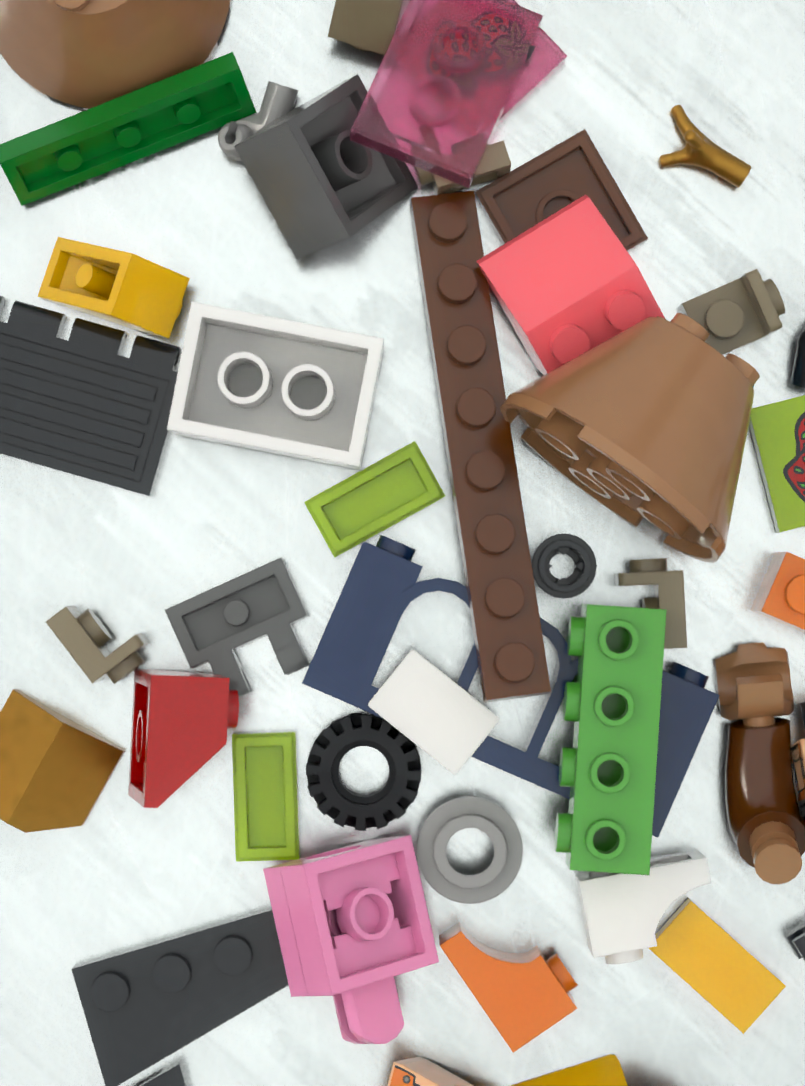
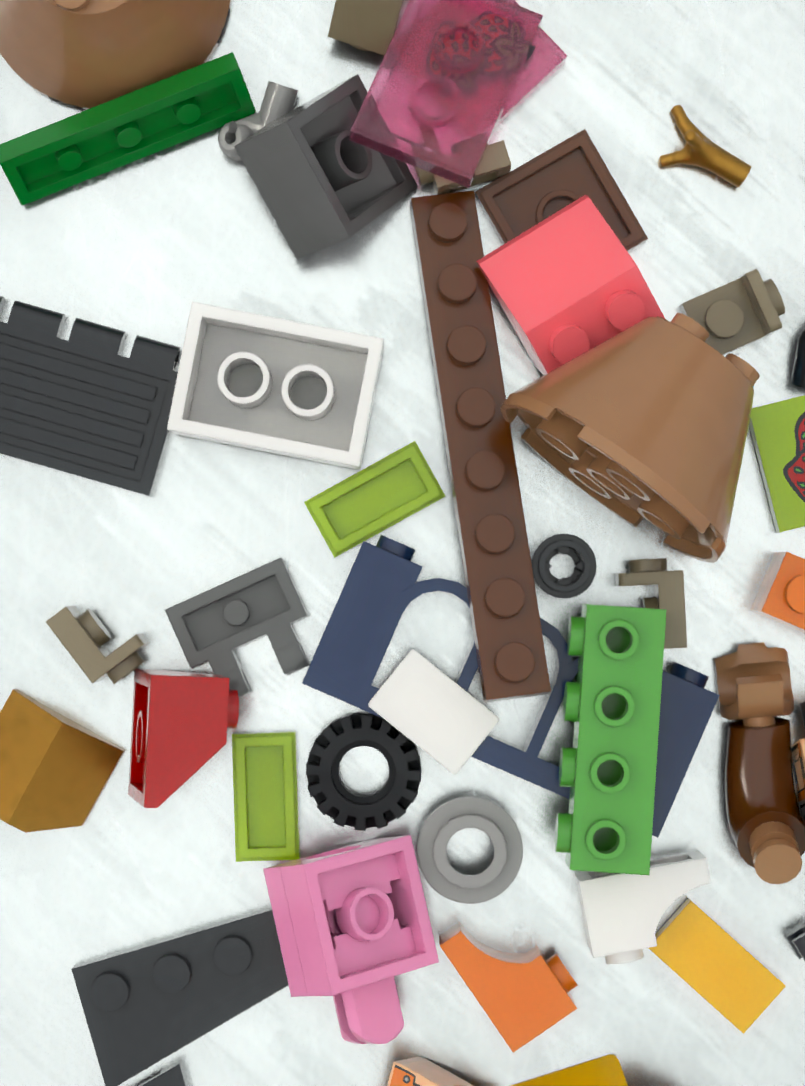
(114, 286): yellow slope -> none

